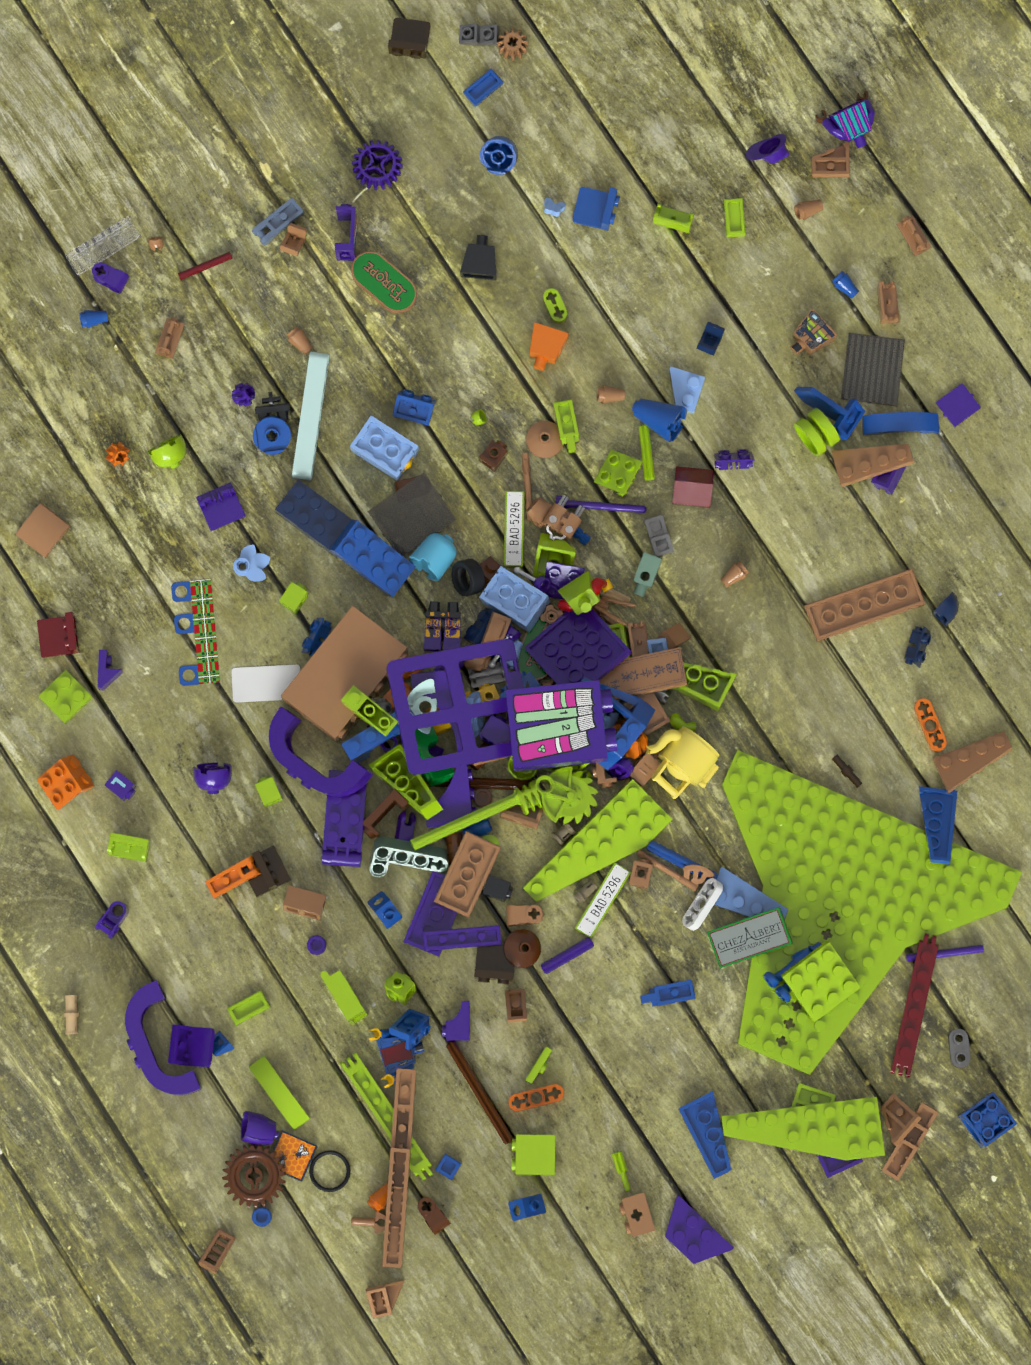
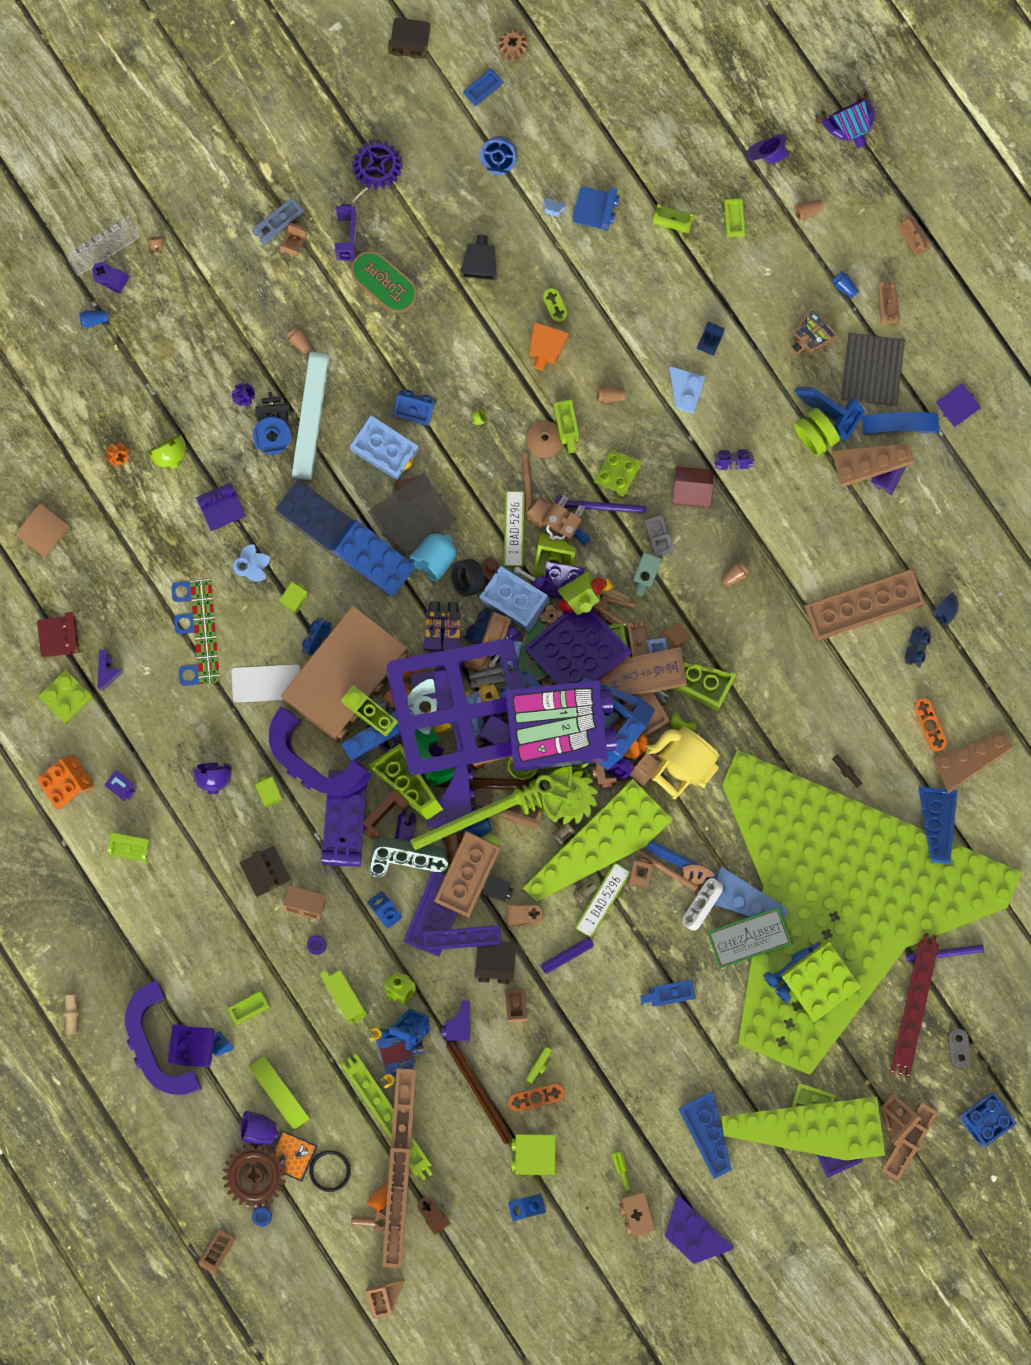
(112, 919): dark purple piece -> none
(169, 337): medium nougat hinge -> none
(204, 266): dark red bar -> none
(232, 877): orange plate -> none
(448, 1166): blue tile -> none
(479, 35): flat silver slope -> none
(491, 461): reddish brown brick -> none
(514, 952): reddish brown dish -> none
(646, 451): lime axle -> none
(660, 417): blue cone -> none
(832, 163): medium nougat wing -> none

